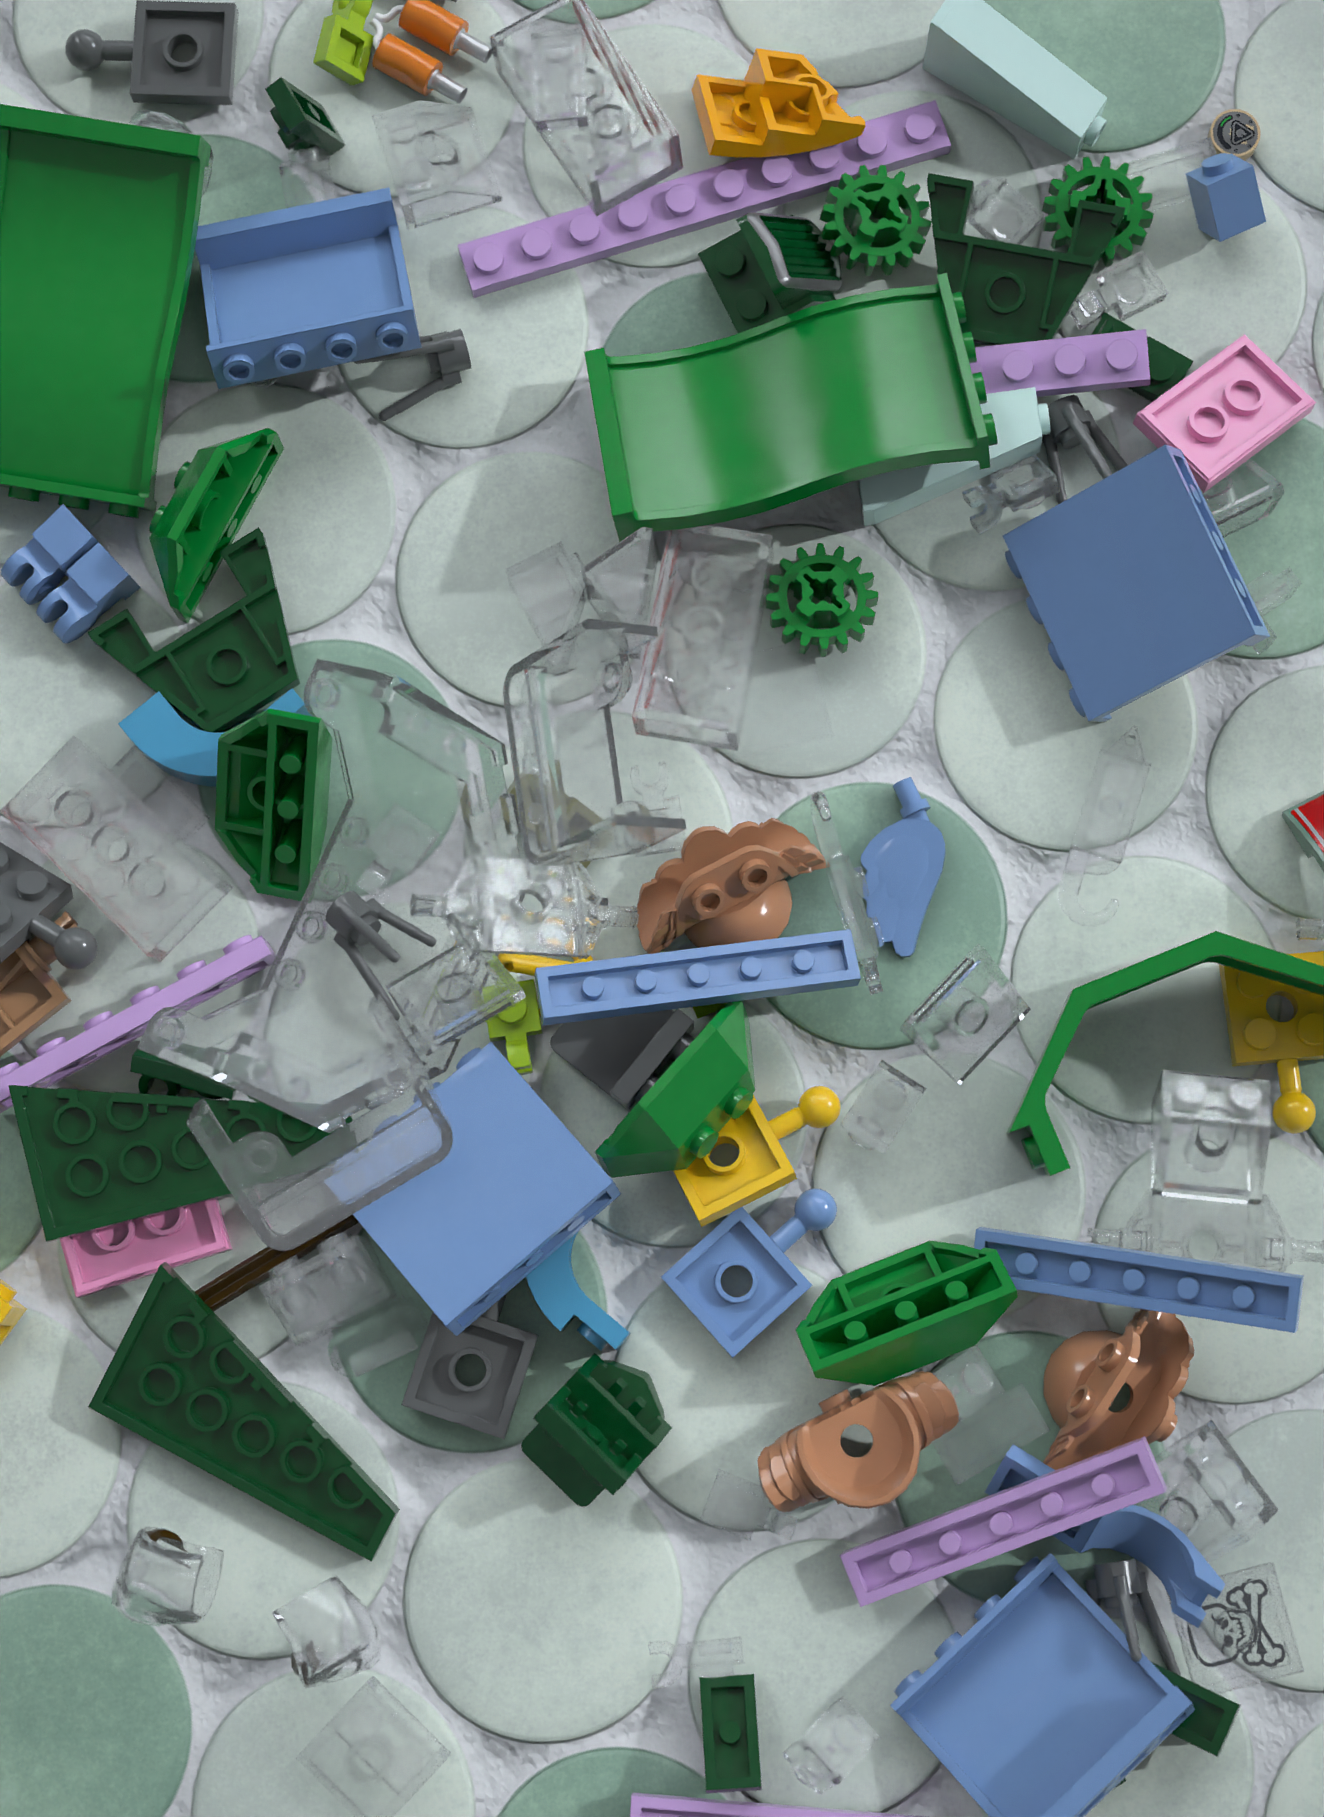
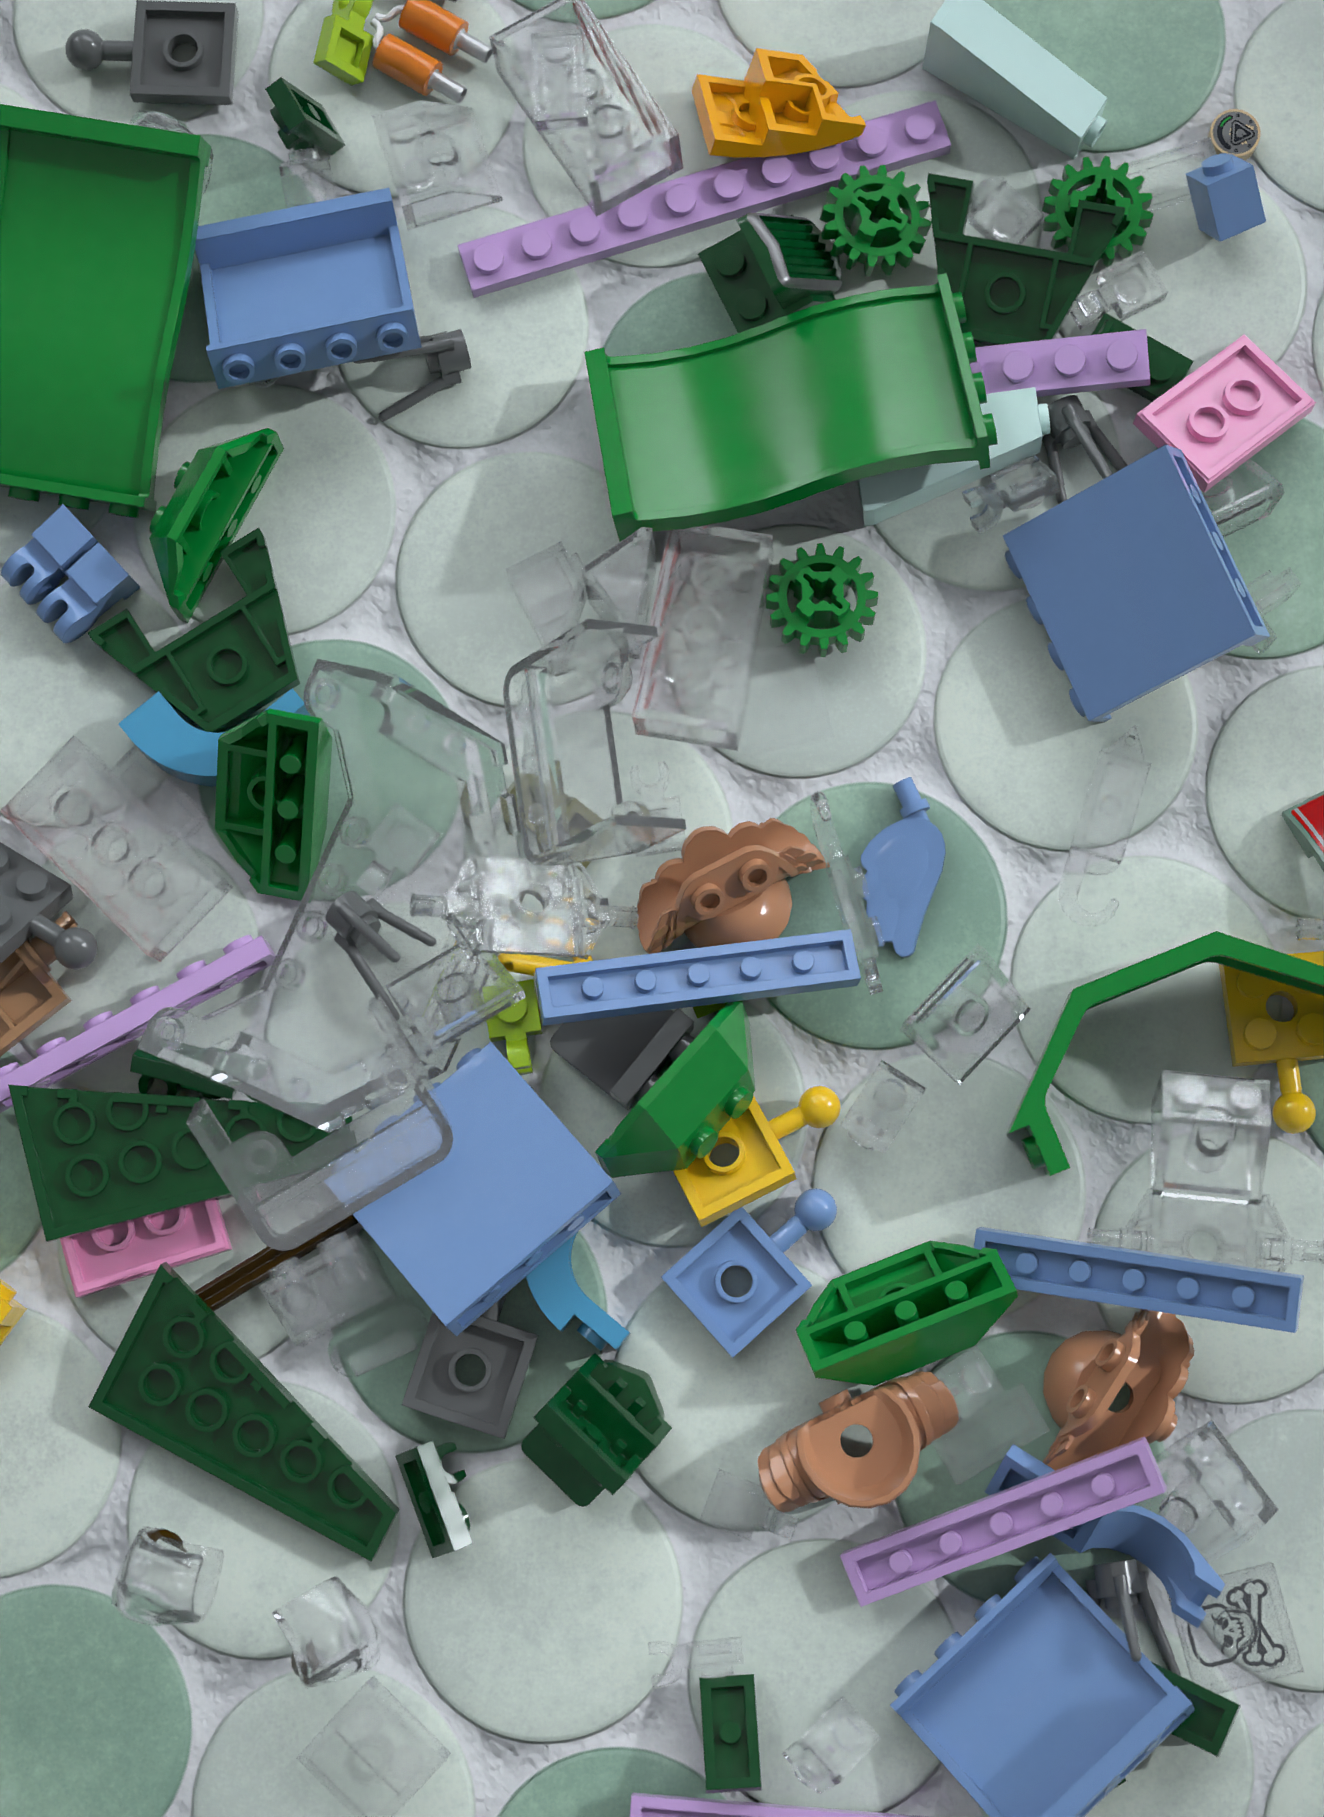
(437, 1509): none -> dark green plate

